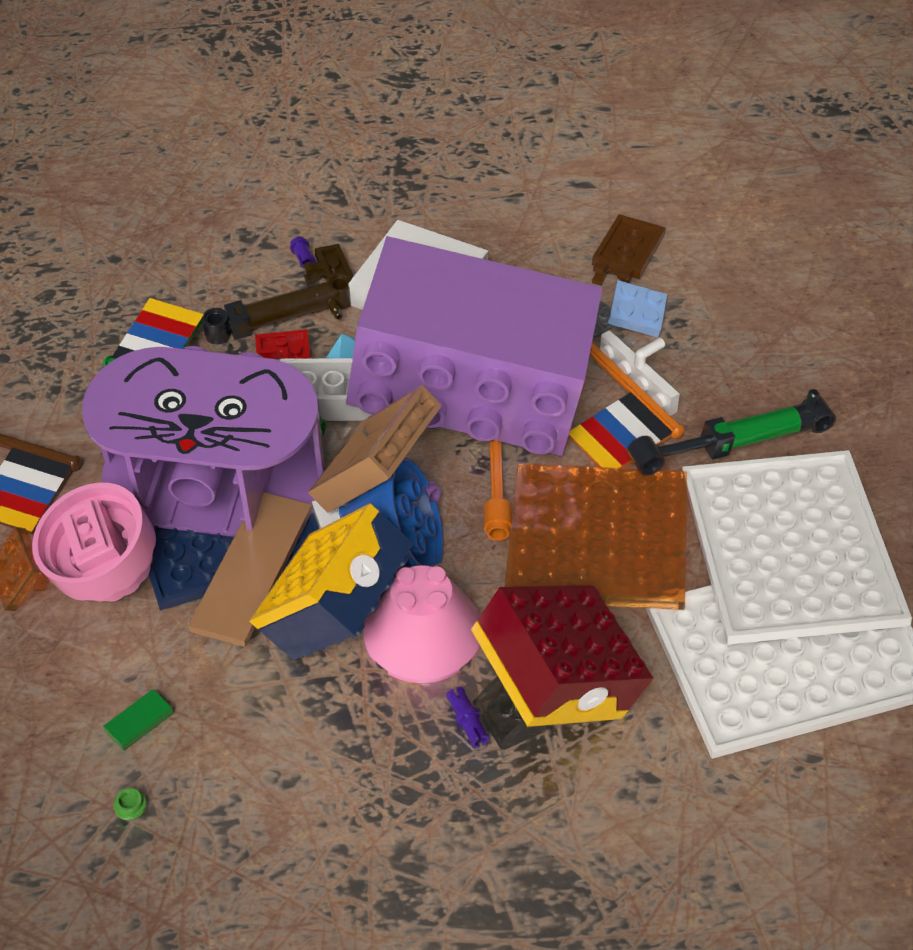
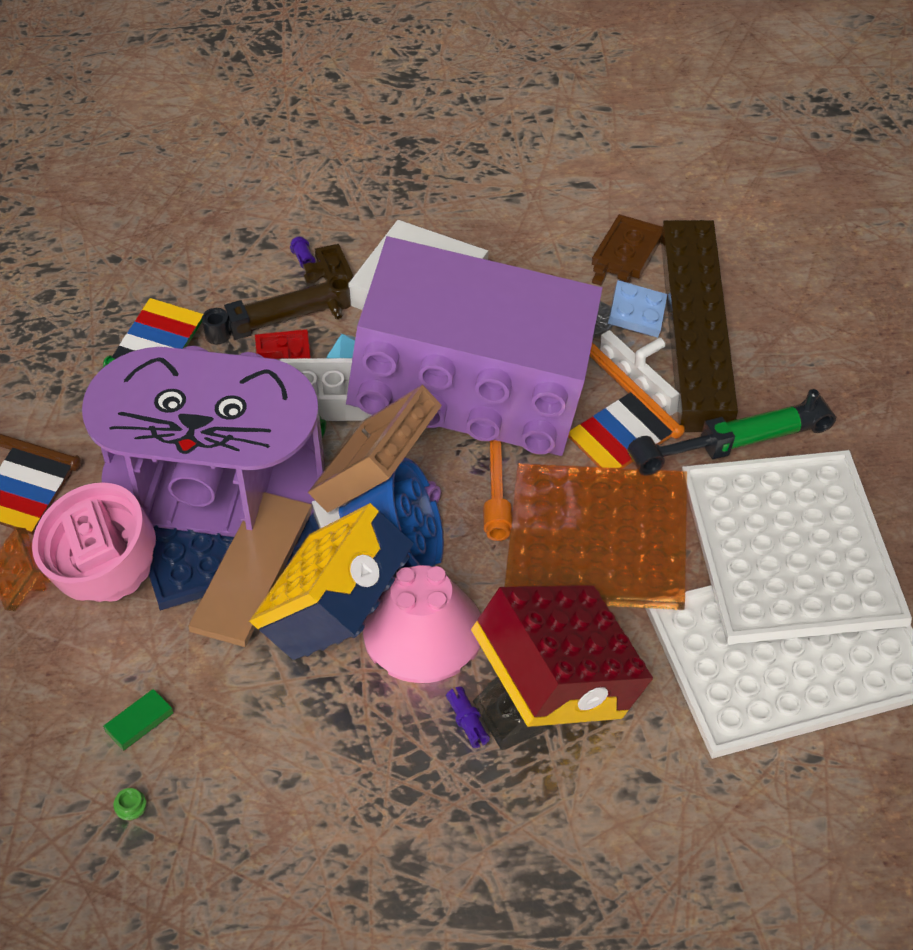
(697, 323): none -> dark brown brick

